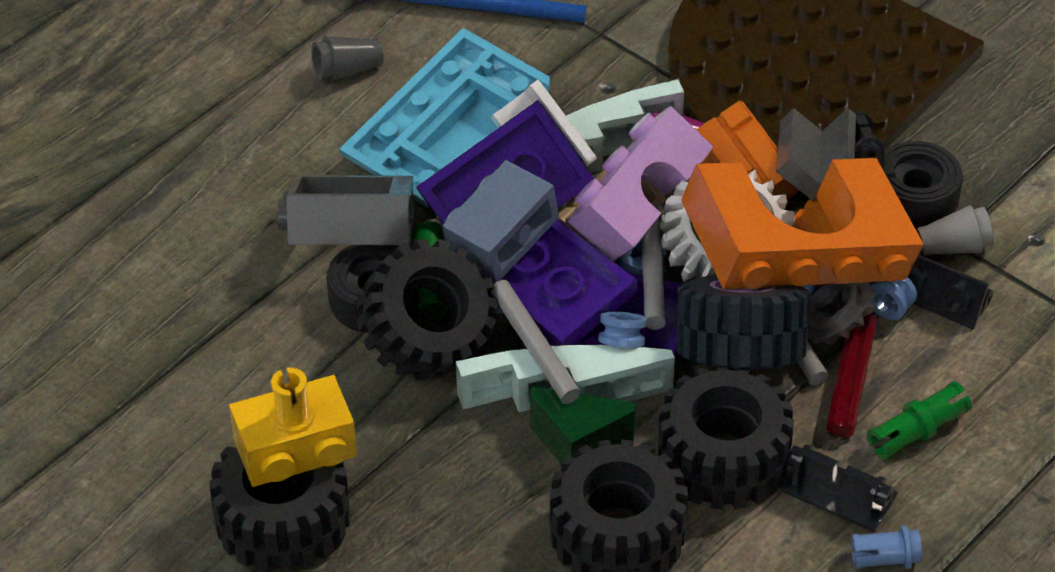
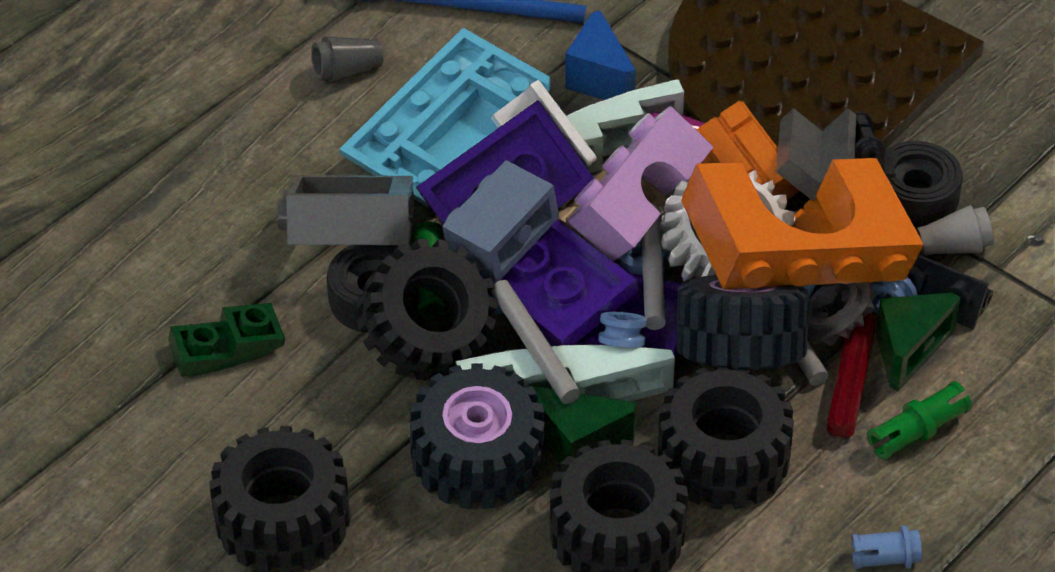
(239, 337): none -> dark green slope
(293, 428): yellow brick -> none
(476, 435): none -> black wheel
(598, 62): none -> blue slope
(837, 490): black hinge -> none
(912, 331): none -> dark green slope

